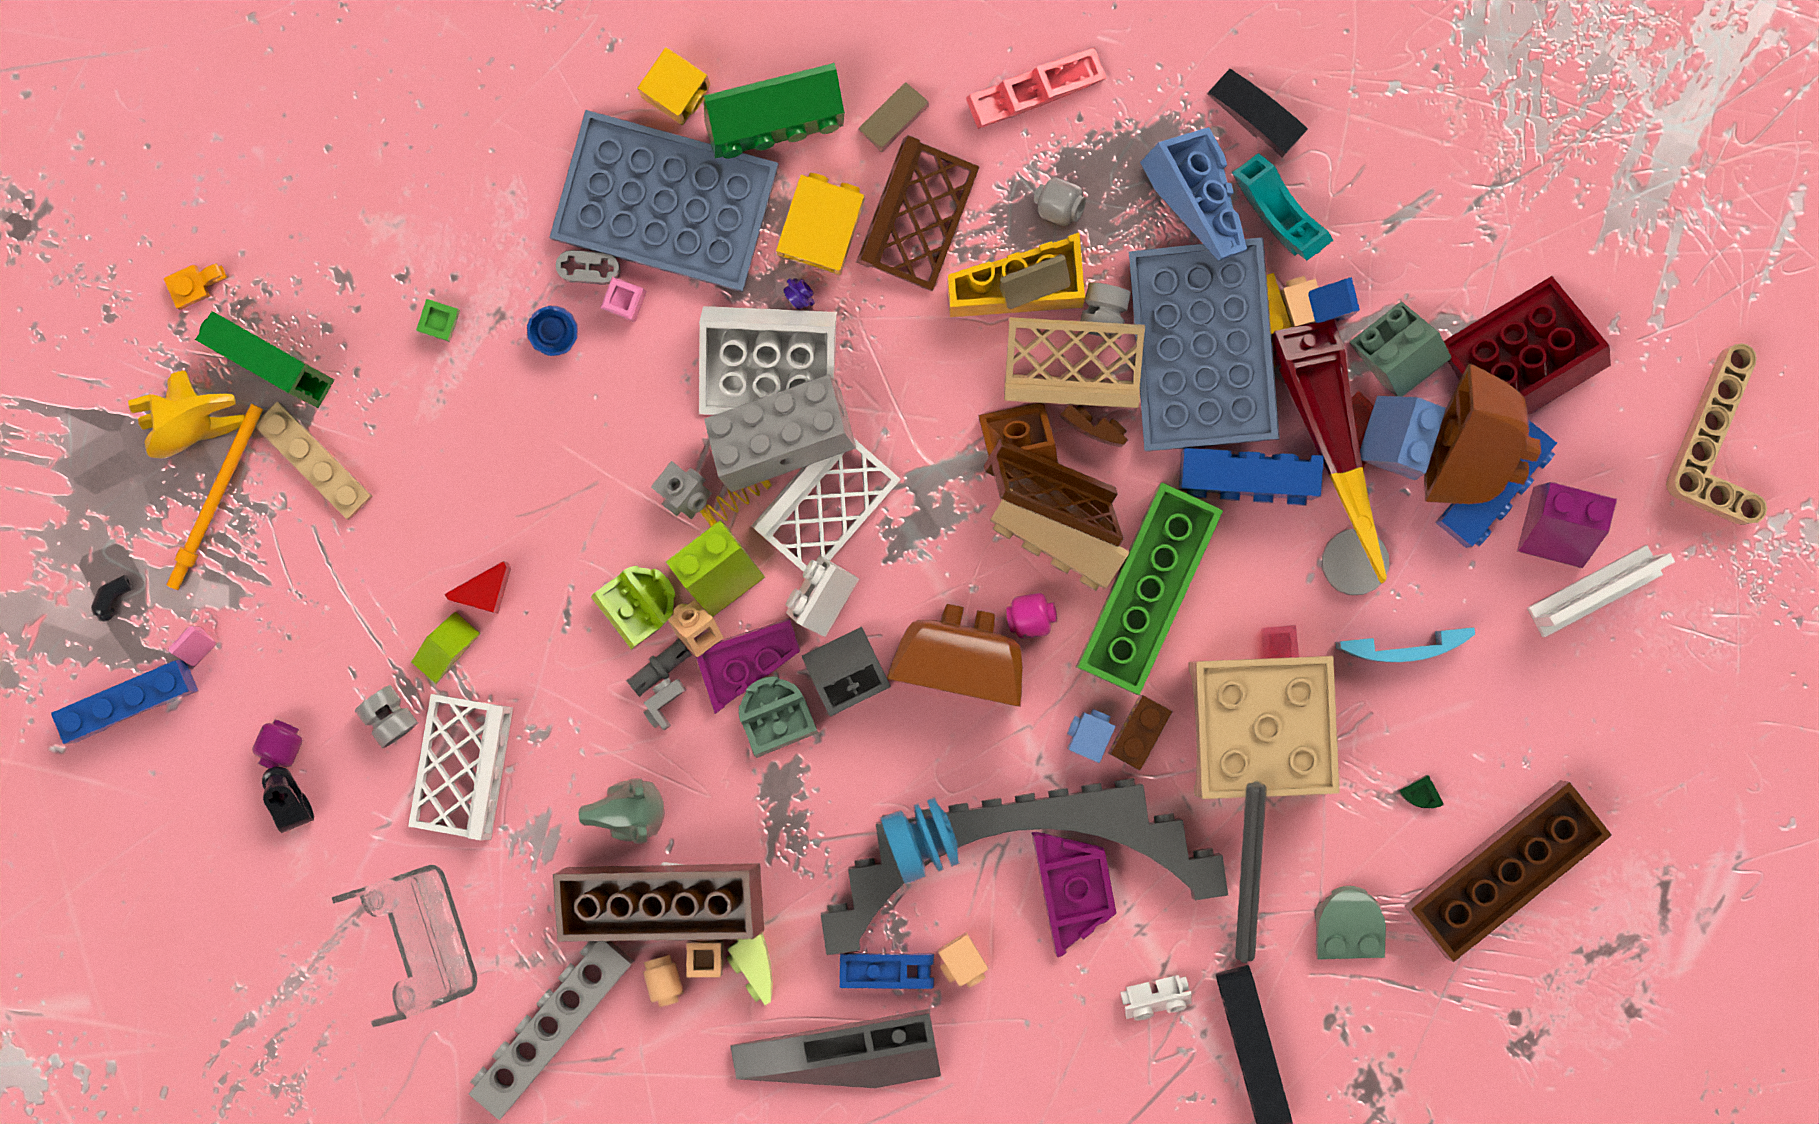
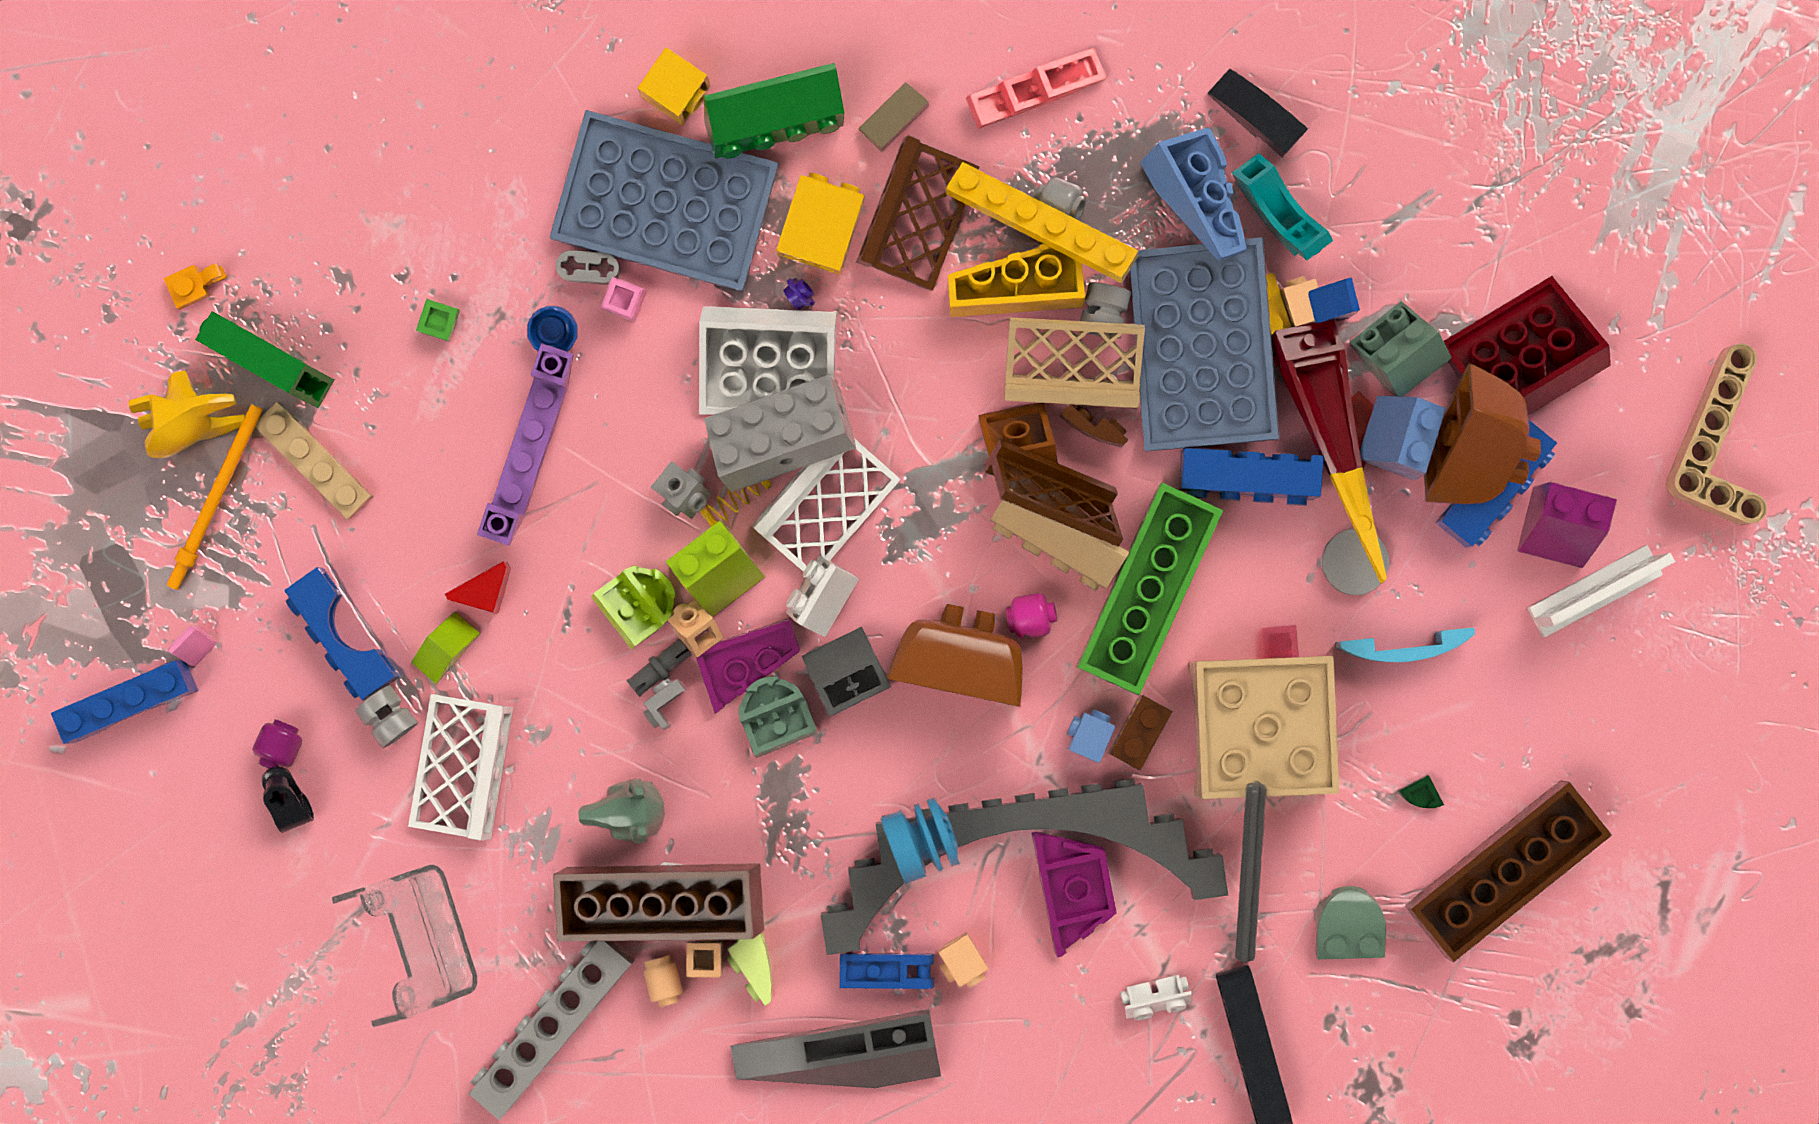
(105, 596): black arm -> none
(316, 600): none -> blue arch
(529, 445): none -> medium lavender slope
(1035, 281): dark tan slope -> none
(1042, 222): none -> yellow plate

